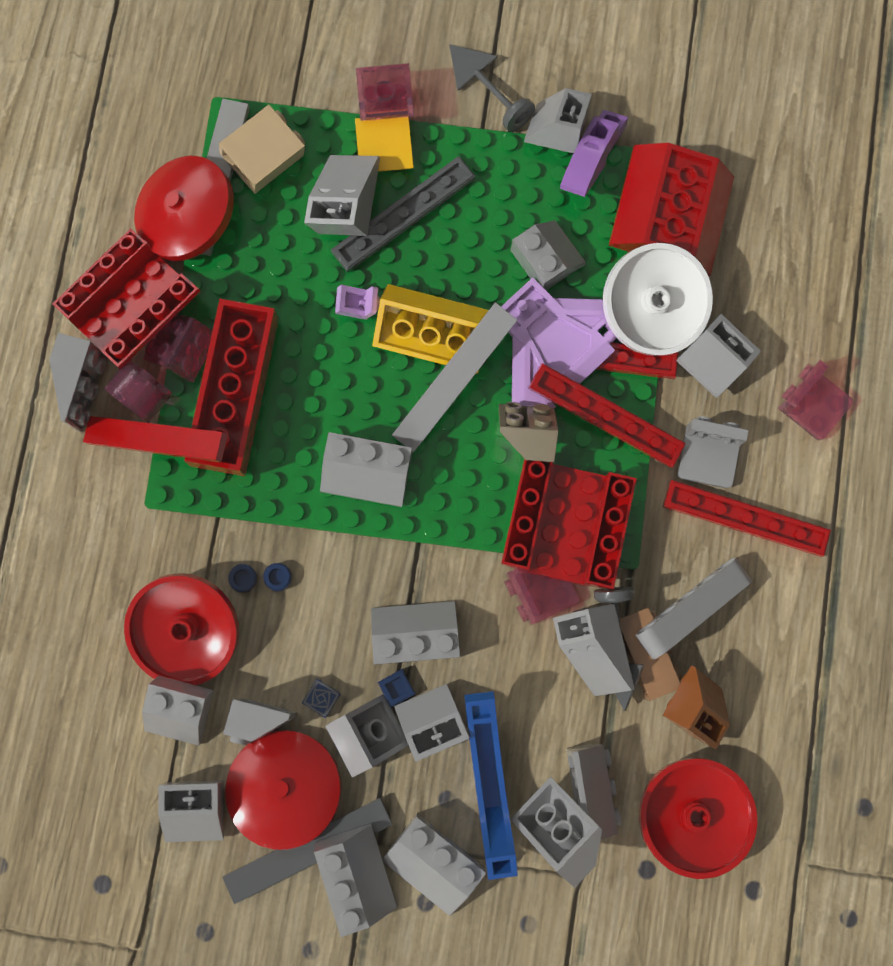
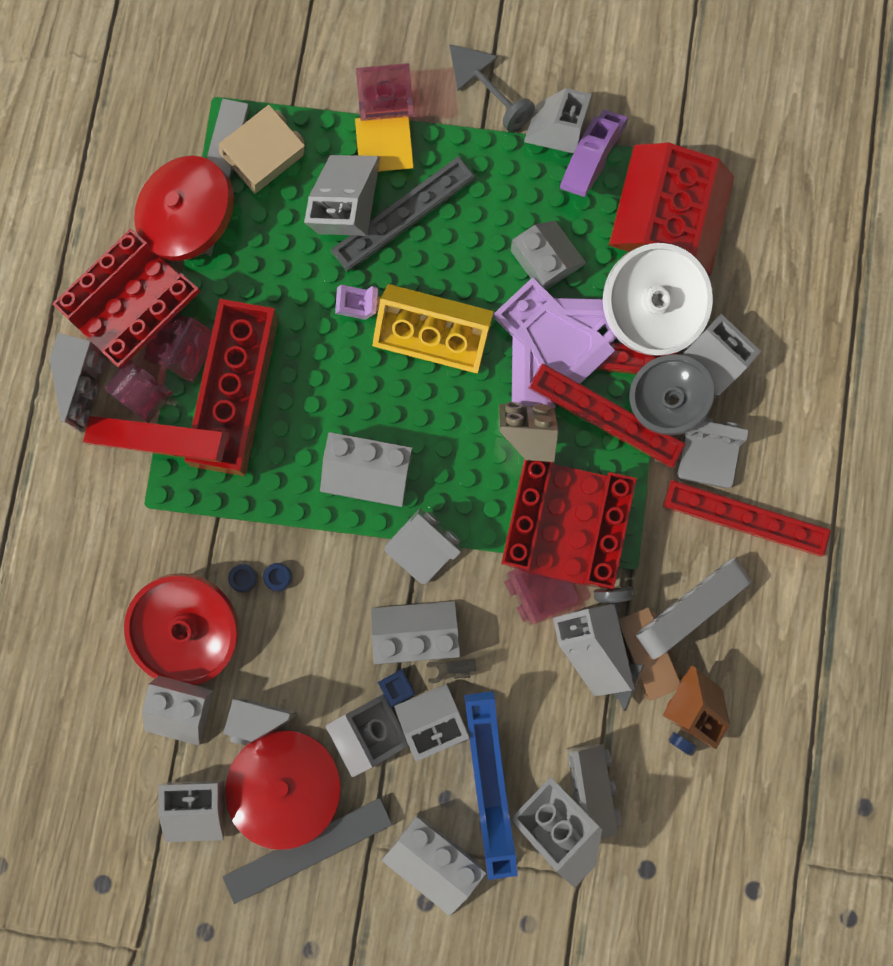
(321, 698): tile -> none
(355, 879): light grey slope -> none
(423, 546): none -> light grey bracket
(454, 376): light grey tile -> none
(460, 669): none -> clear smoke plate
(668, 379): none -> dark grey dish
(682, 744): none -> dark blue tile
(698, 818): red dish -> none
(815, 401): clear pink bracket -> none

